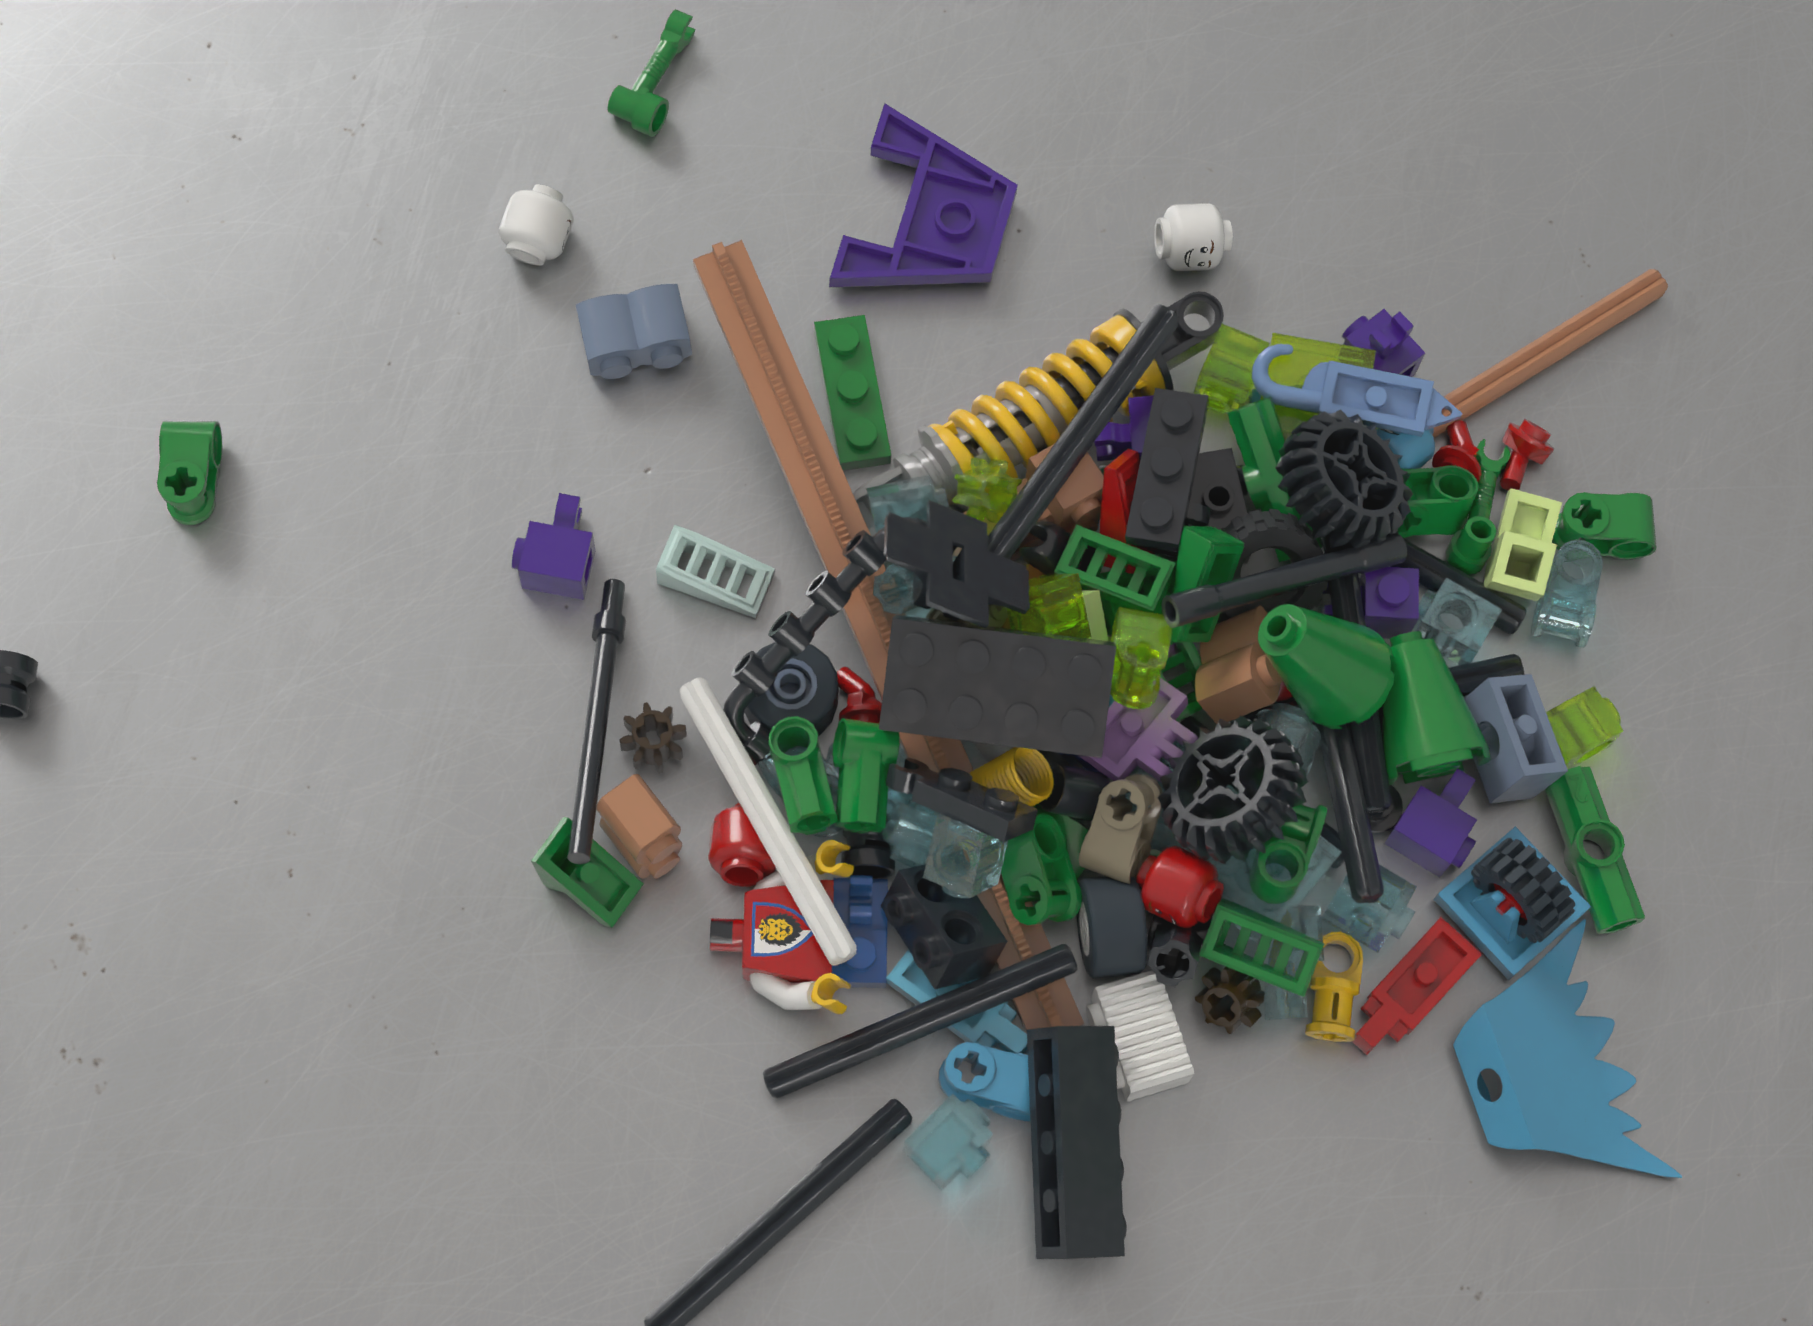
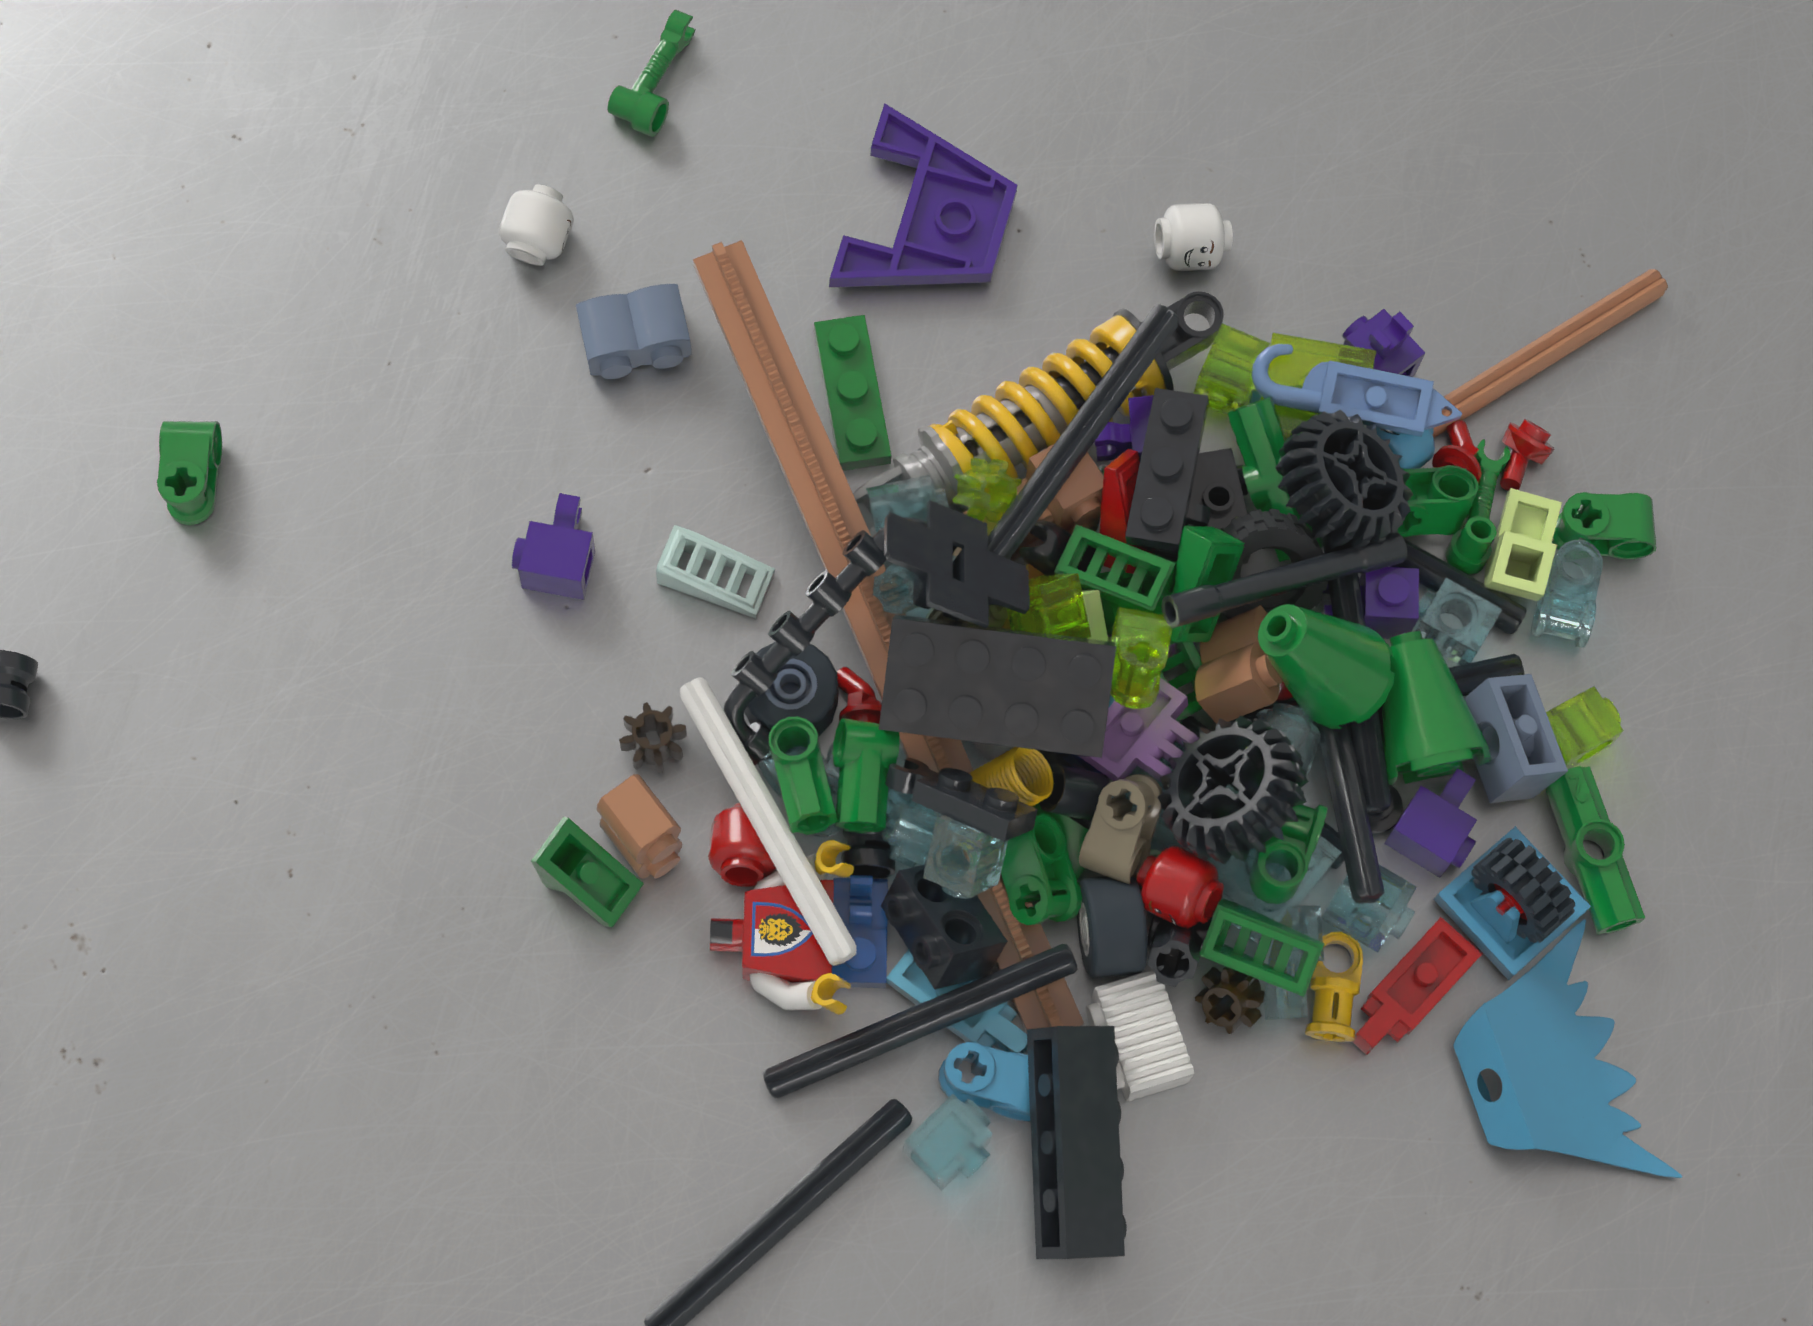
(607, 633): black bar -> none

